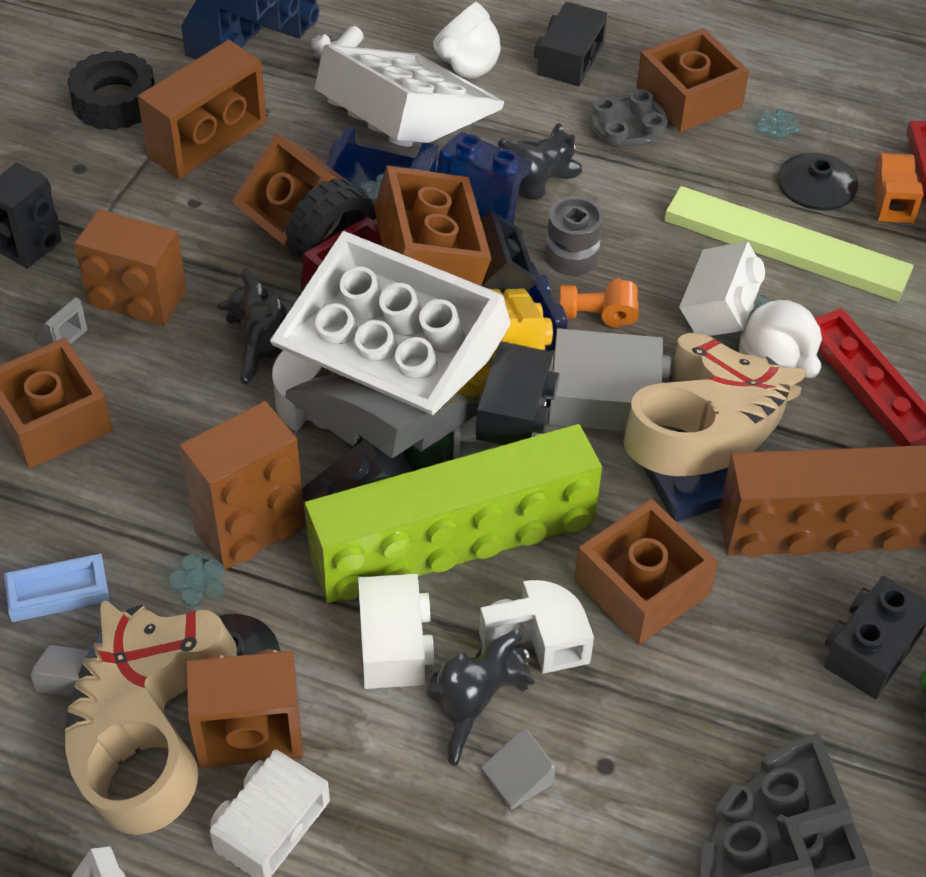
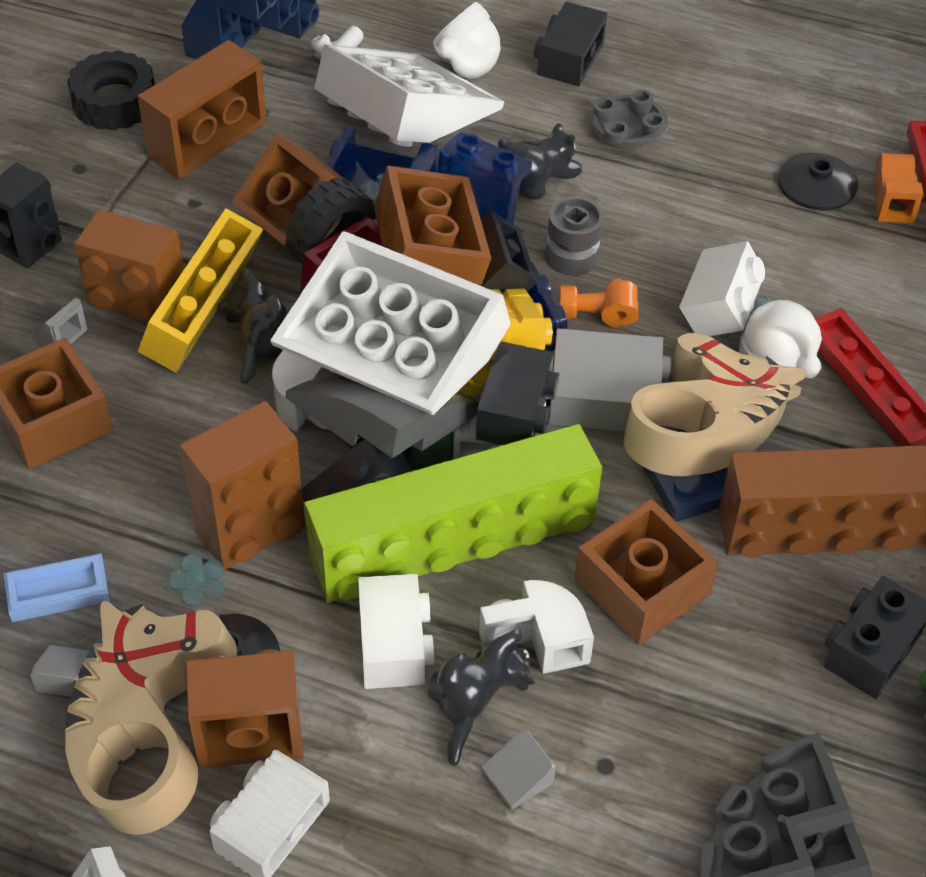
(199, 290): none -> yellow brick
(693, 79): dark orange brick -> none
(779, 123): clear light blue plant -> none
(790, 243): yellowish green tile -> none

